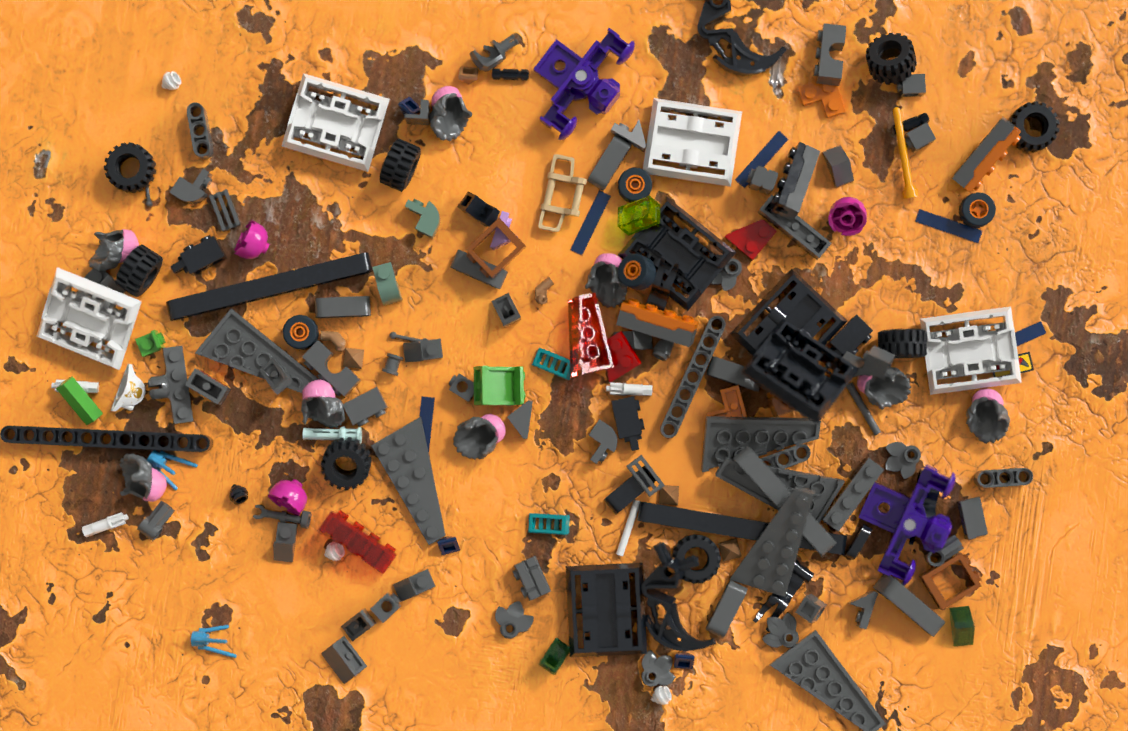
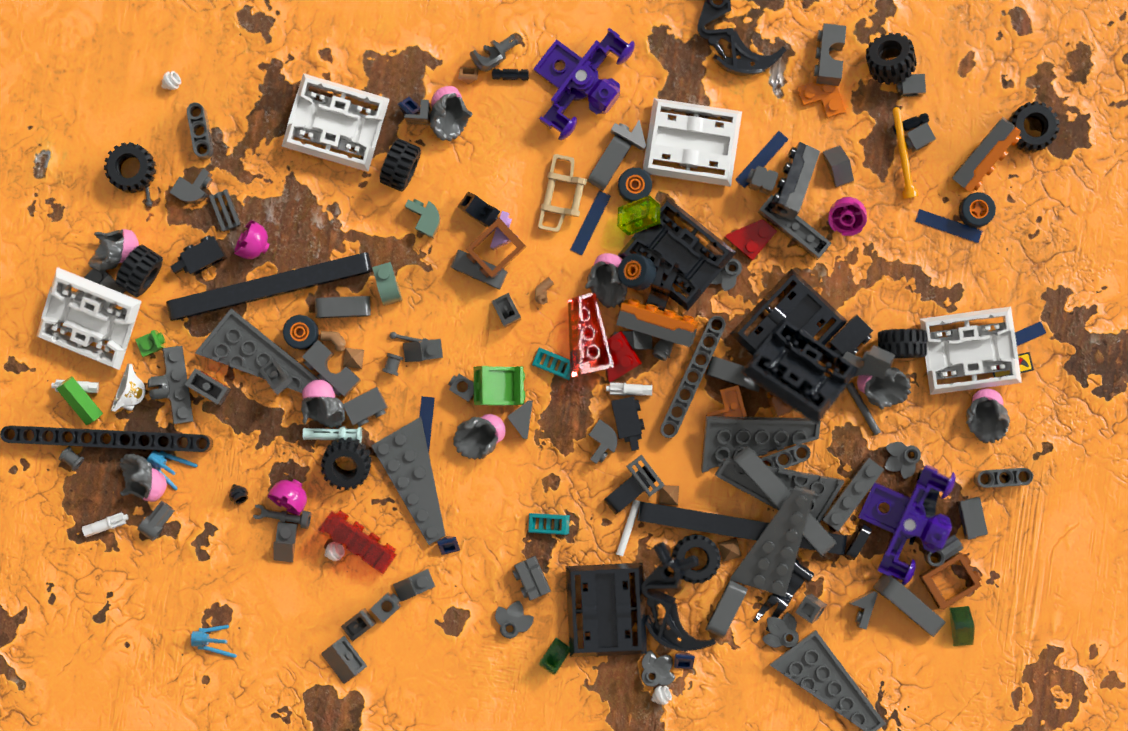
(71, 458): none -> dark grey bush

